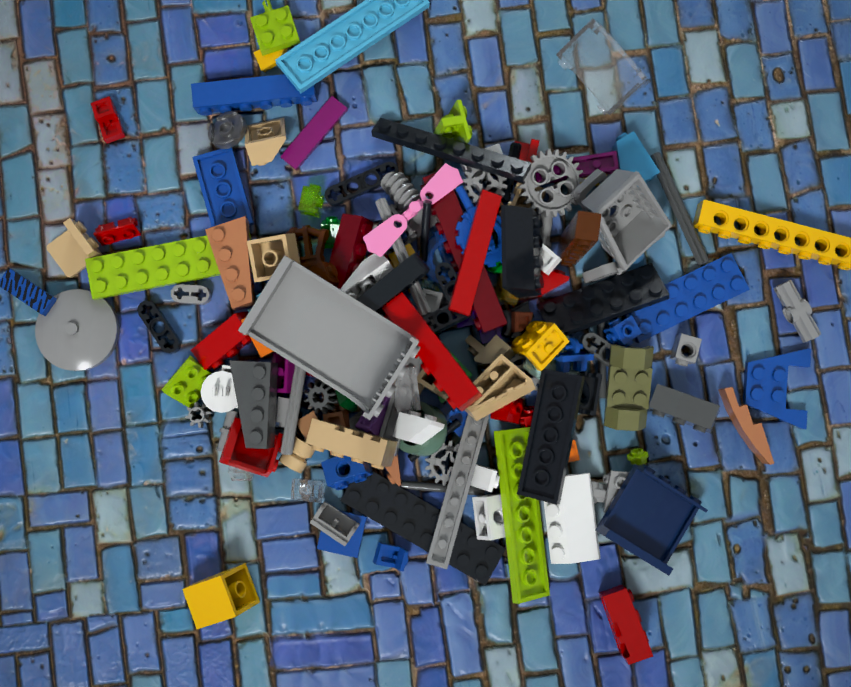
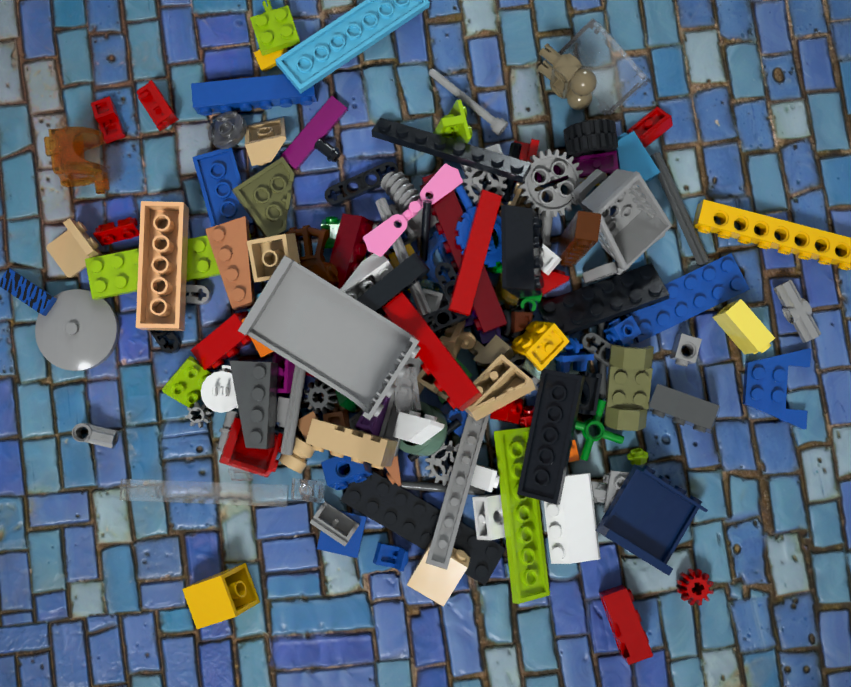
(68, 160): none -> clear orange animal
(96, 435): none -> light grey piece
(156, 105): none -> red hinge
(162, 266): none -> light nougat brick
(204, 492): none -> clear plate
(268, 197): none -> olive plate
(311, 201): clear neon green brick -> none
(328, 150): none -> black pin
(438, 582): none -> tan brick
(456, 338): none -> tan hips
(498, 125): none -> light grey piece
(532, 299): none -> green tile
(568, 77): none -> dark tan piece
(590, 137): none -> black tyre
(601, 432): none -> green bar
(652, 126): none -> red slope
(700, 591): none -> red gear
(744, 328): none -> light yellow brick
(751, 433): nougat slope -> none

